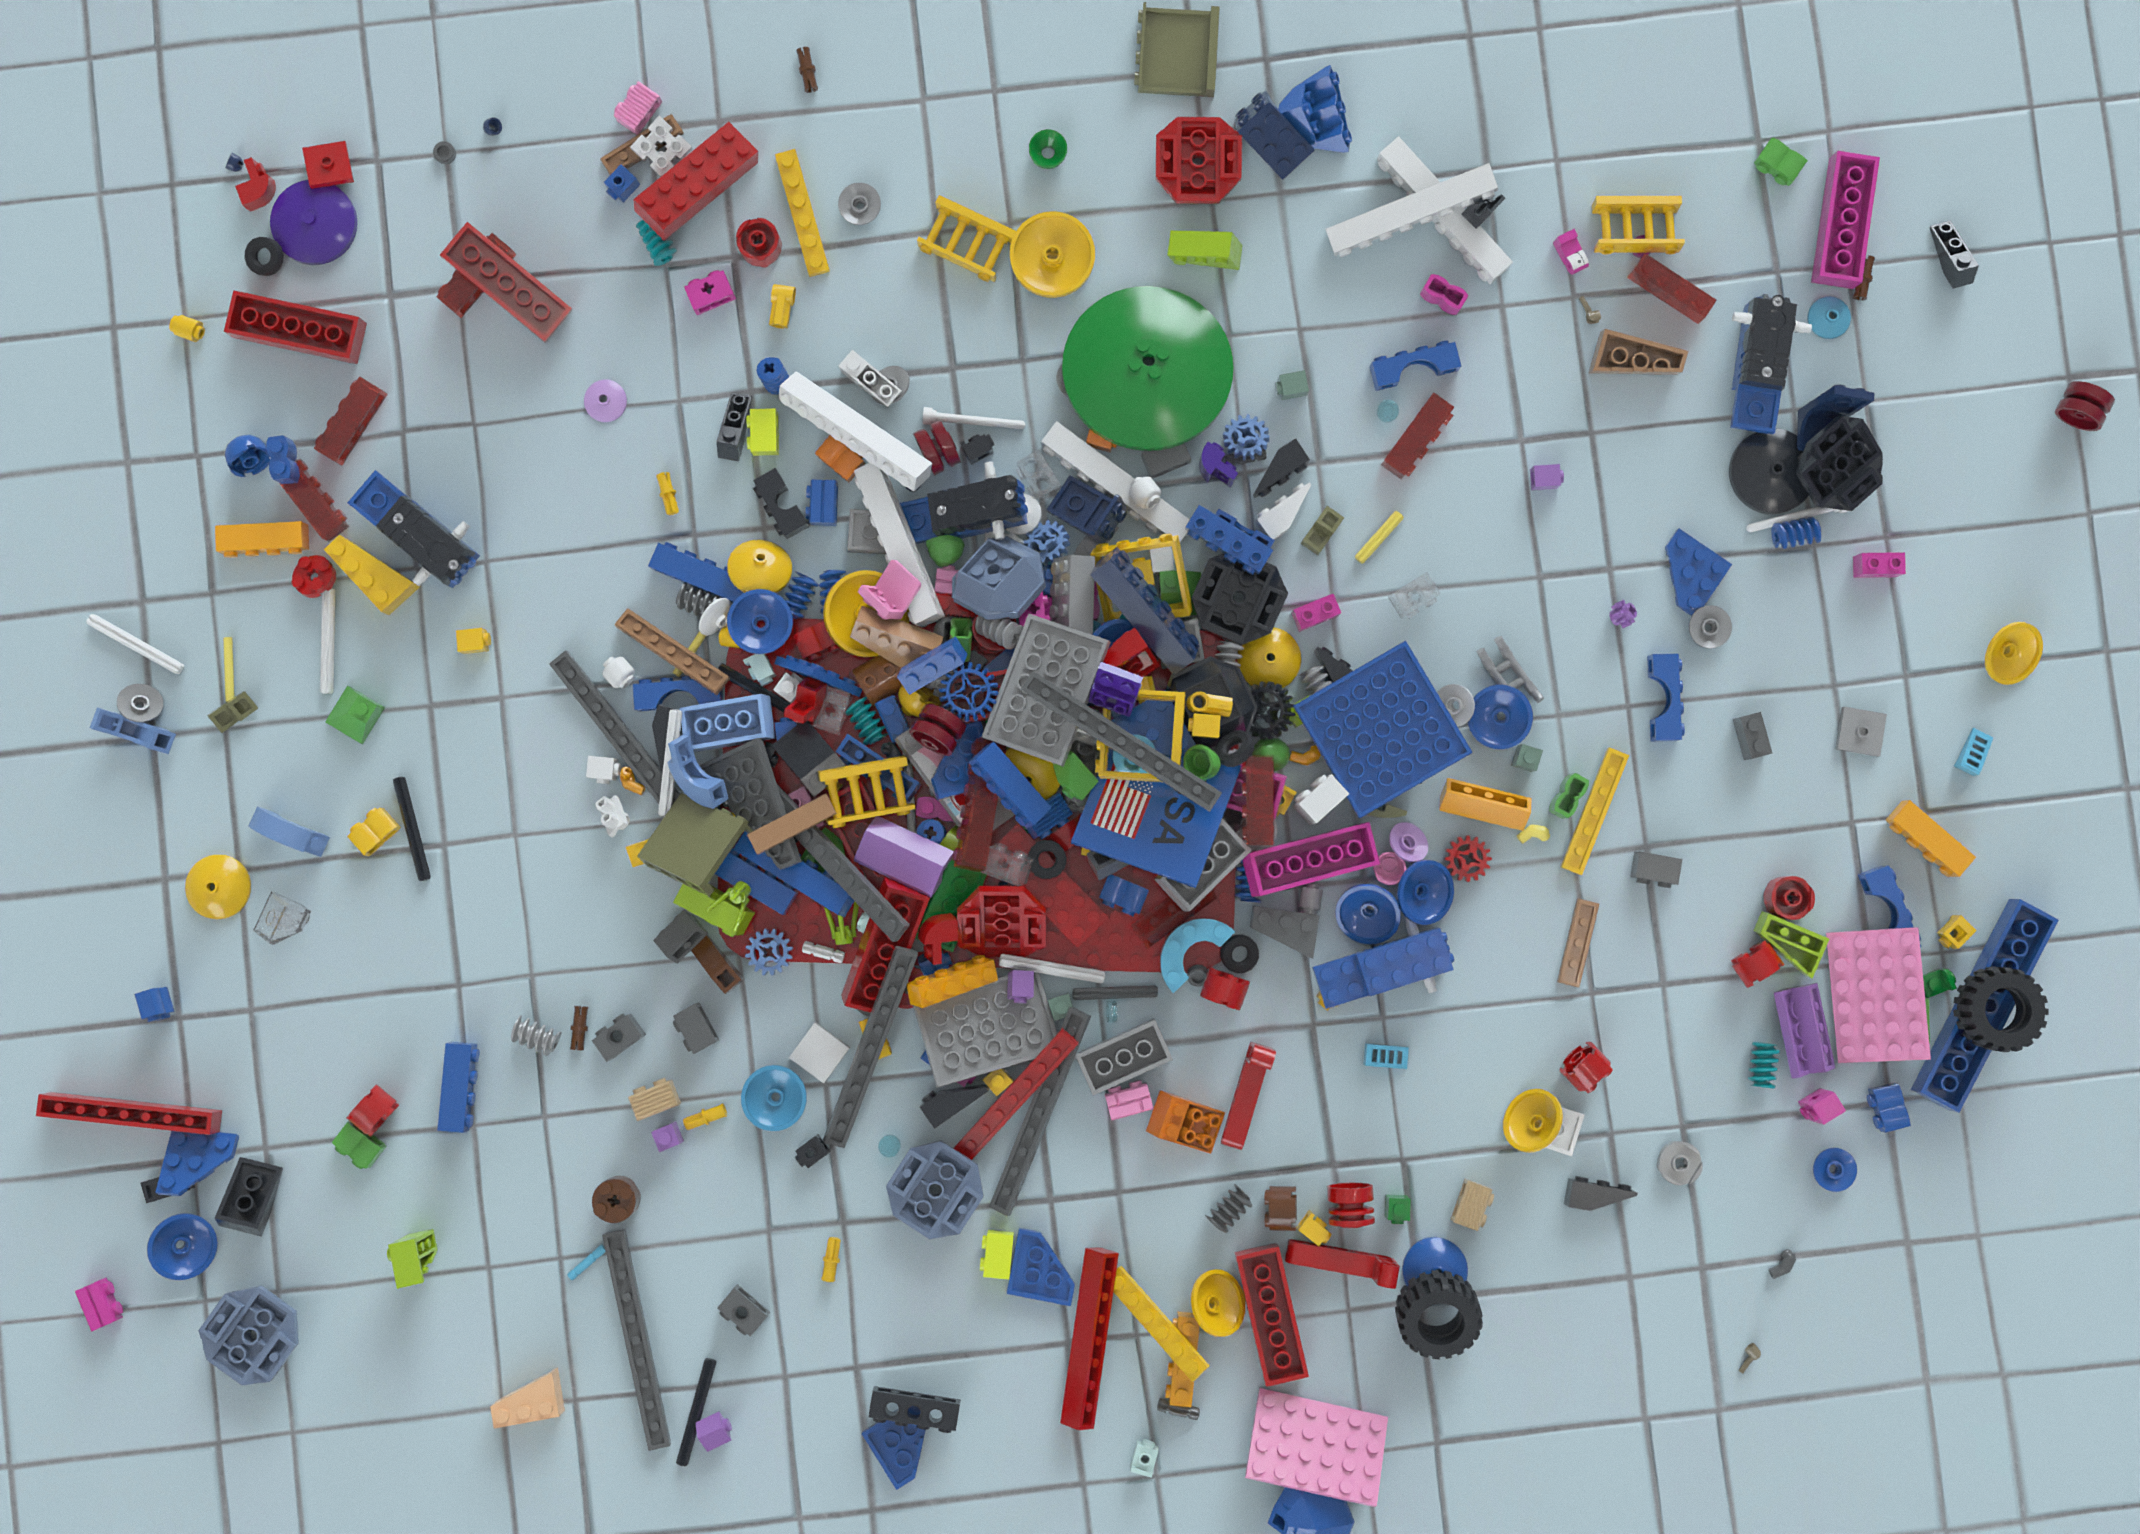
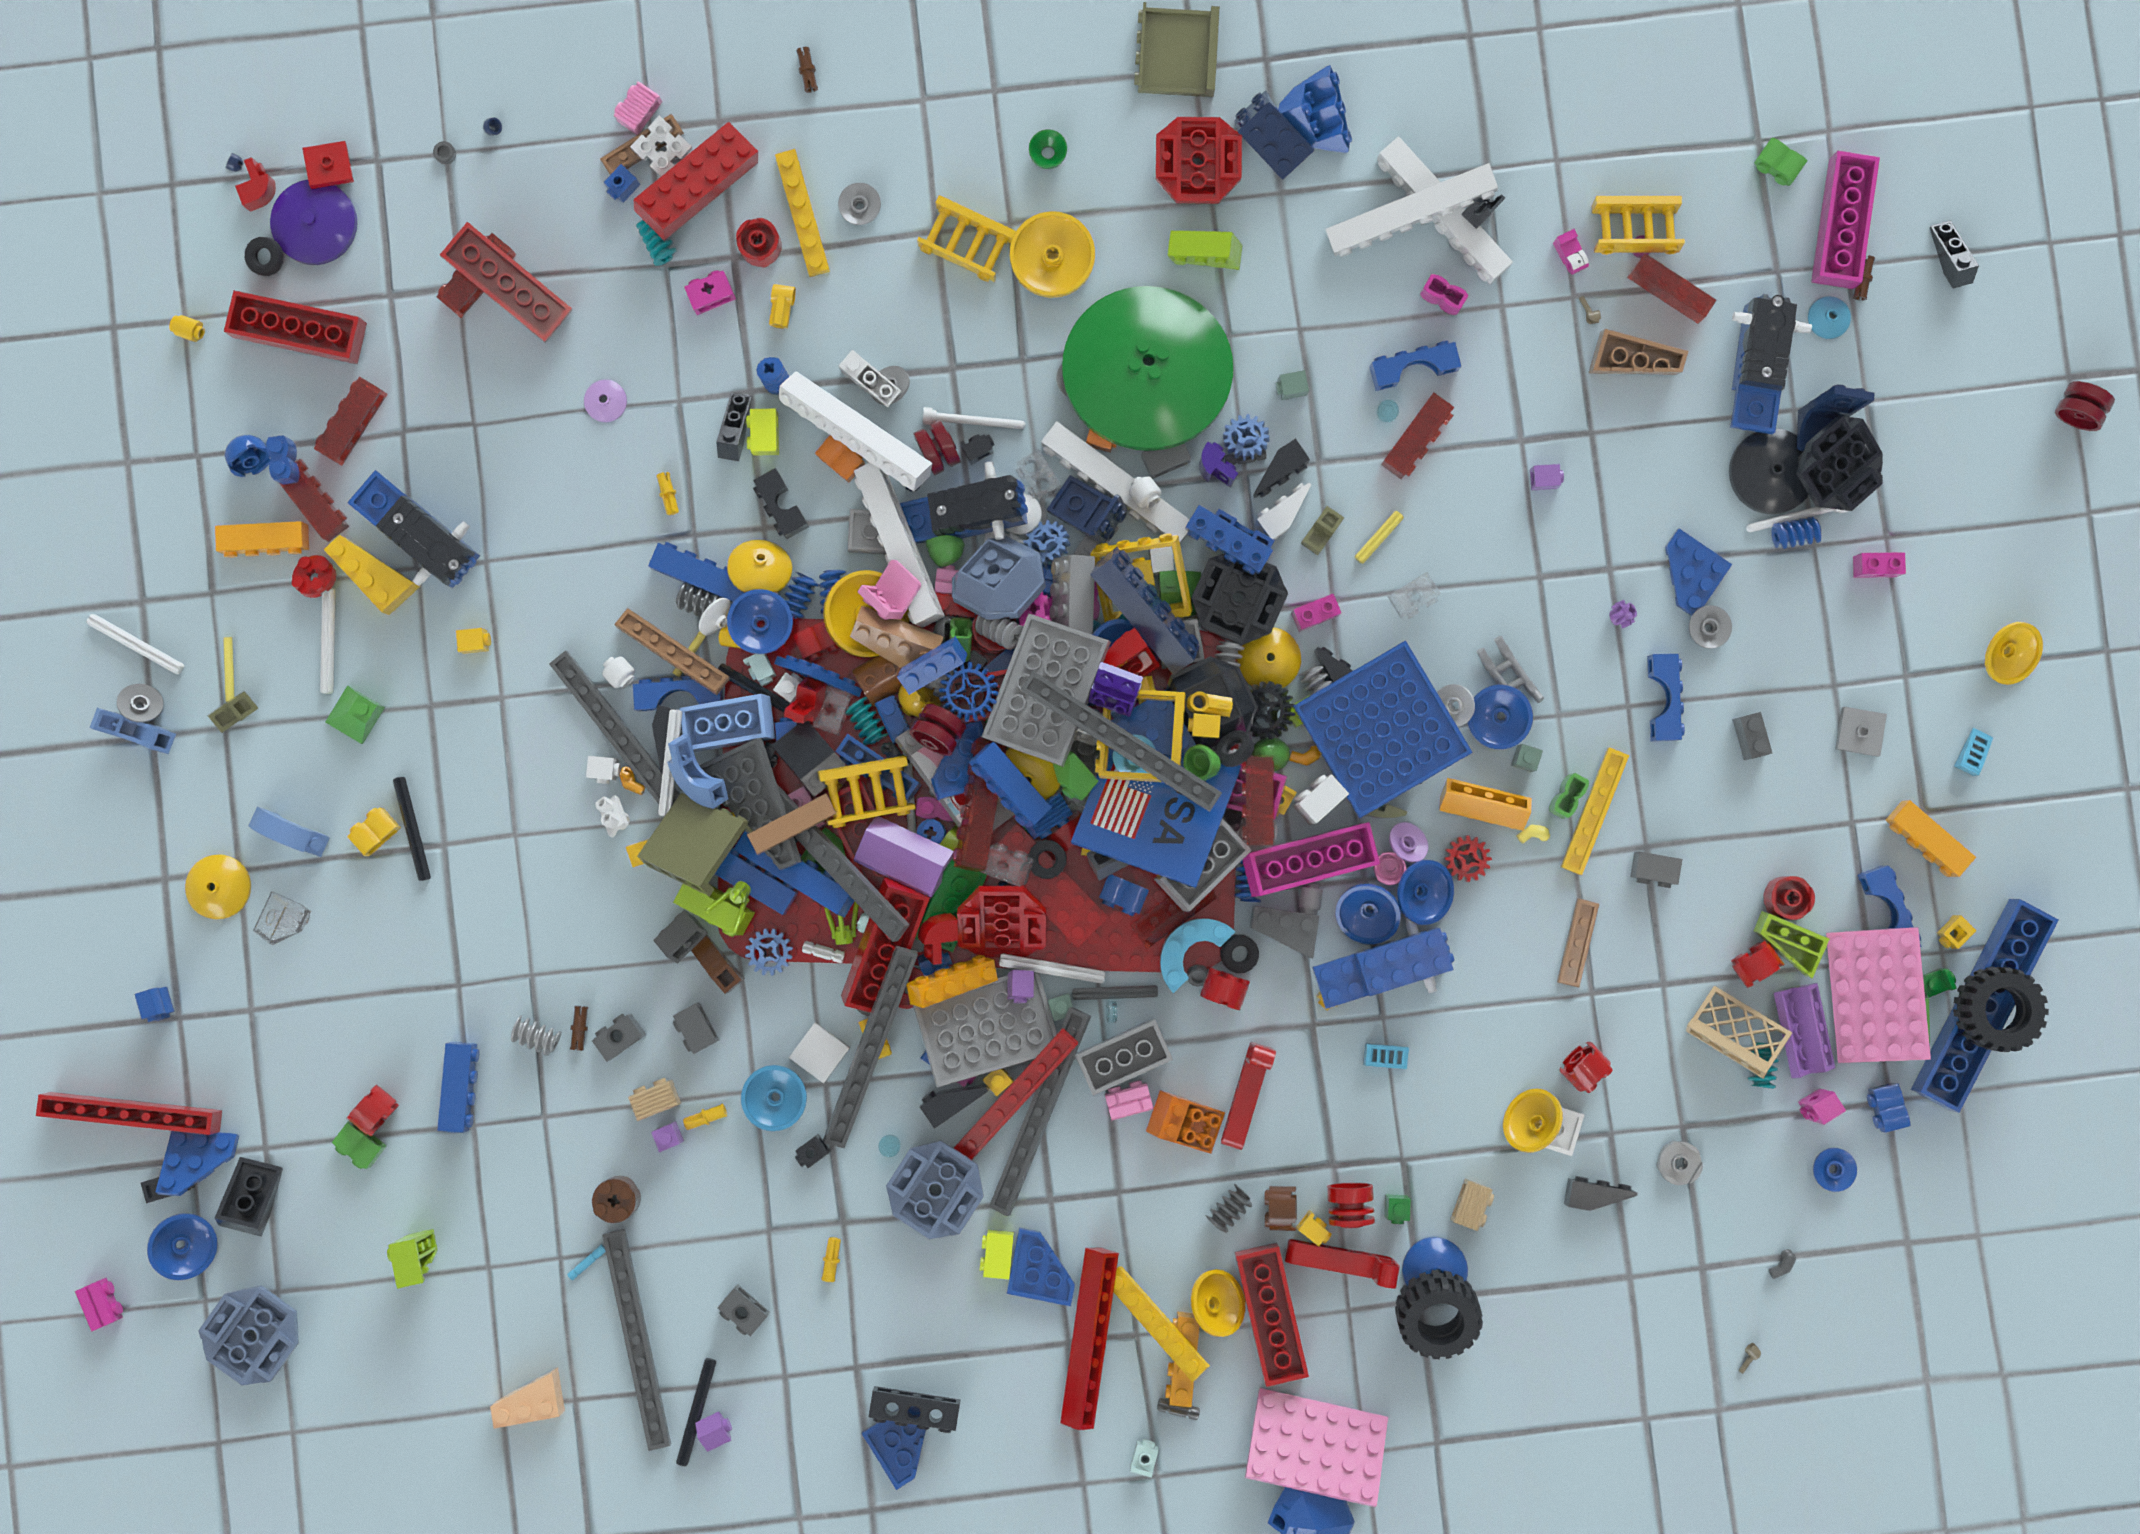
(823, 502): blue brick -> none
(1734, 1049): none -> tan fence

